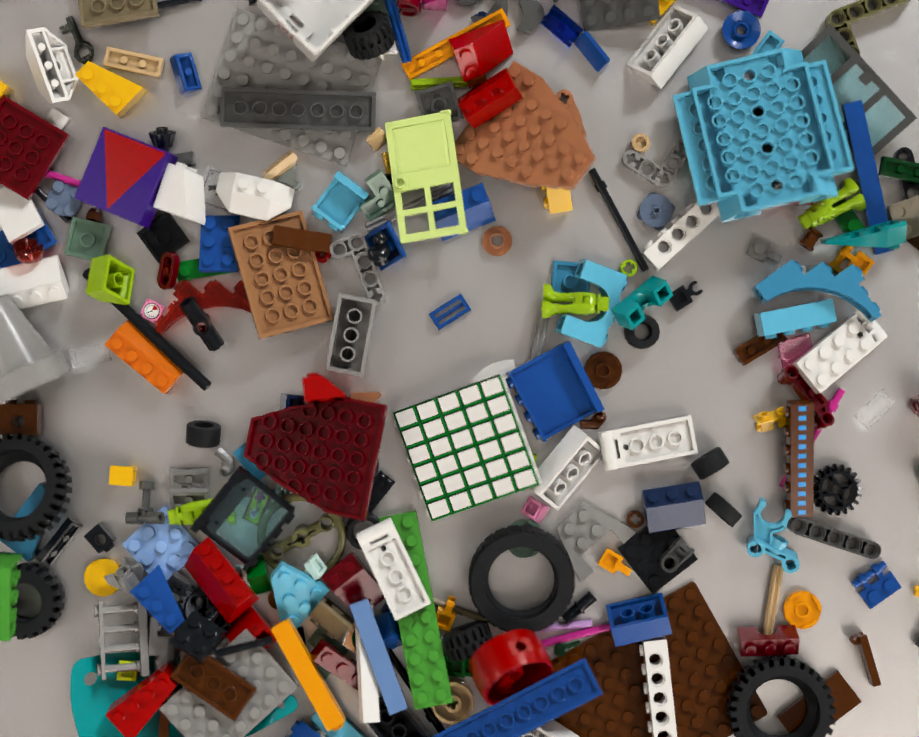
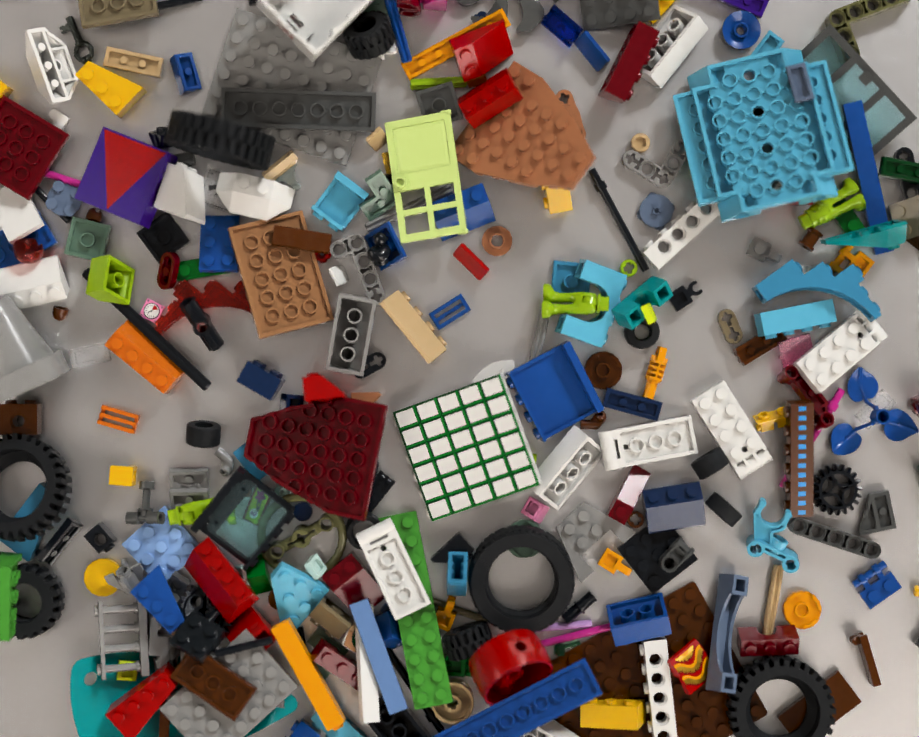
(60, 313): none -> reddish brown hinge
(102, 415): none -> orange tile
(219, 140): none -> black tyre
(261, 380): none -> dark blue brick
(303, 511): none -> dark blue tile
(339, 275): none -> white slope
(375, 367): none -> black beam
(413, 327): none -> tan slope
(455, 544): none -> black slope
(457, 573): none -> dark azure slope
(470, 261): none -> red slope
(613, 714): none -> yellow wedge
(628, 494): none -> slope
(629, 62): none -> dark red slope
(632, 404): none -> dark blue plate
(648, 313): none -> neon yellow tile
(655, 372): none -> light orange hinge
(690, 666): none -> slope
(720, 672): none -> sand blue arch
(731, 429): none -> white hinge
(733, 324): none -> dark tan beam
(799, 82): none -> sand blue tile
(877, 514): none -> dark grey wing
(897, 423): none -> blue plant

